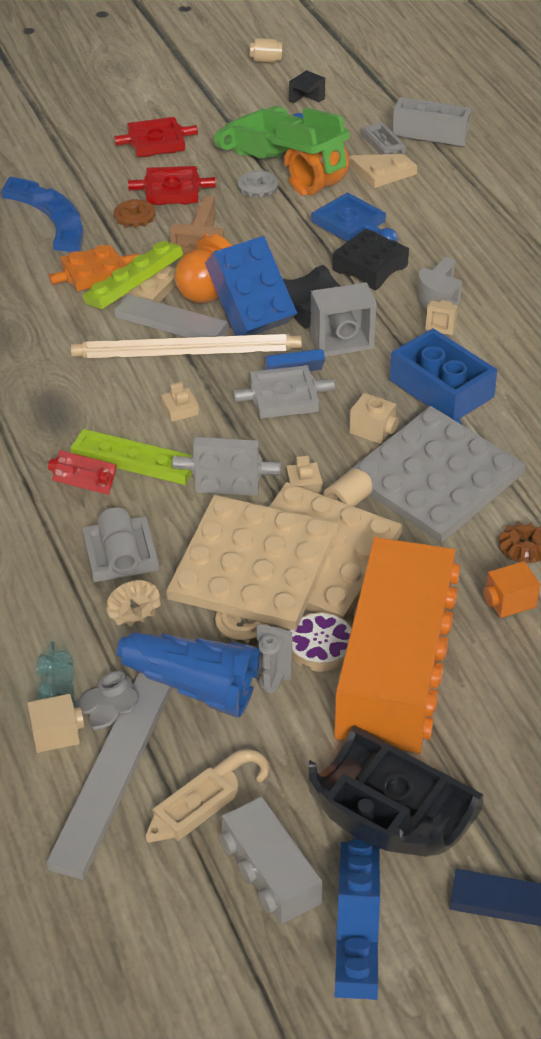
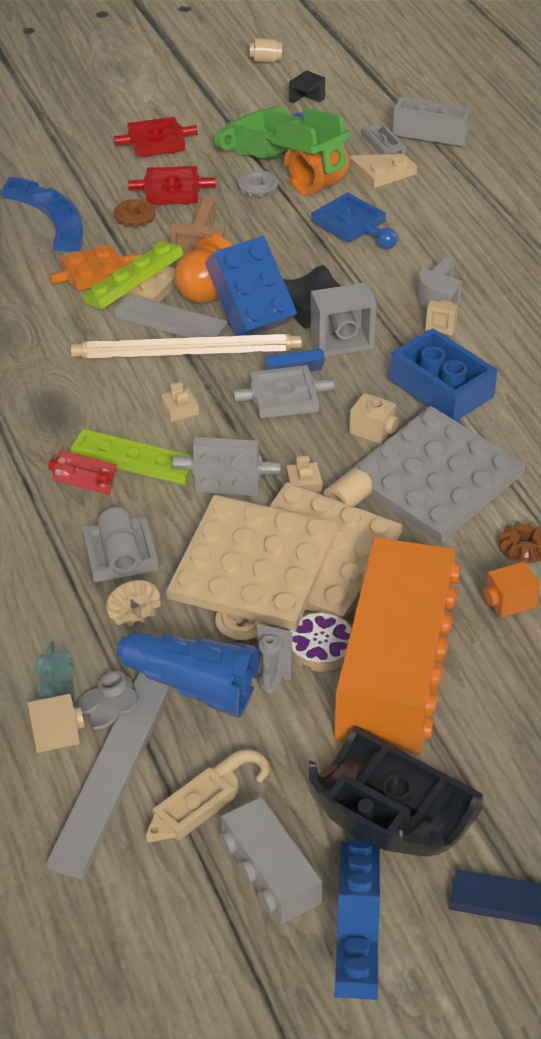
(370, 258): black brick -> none

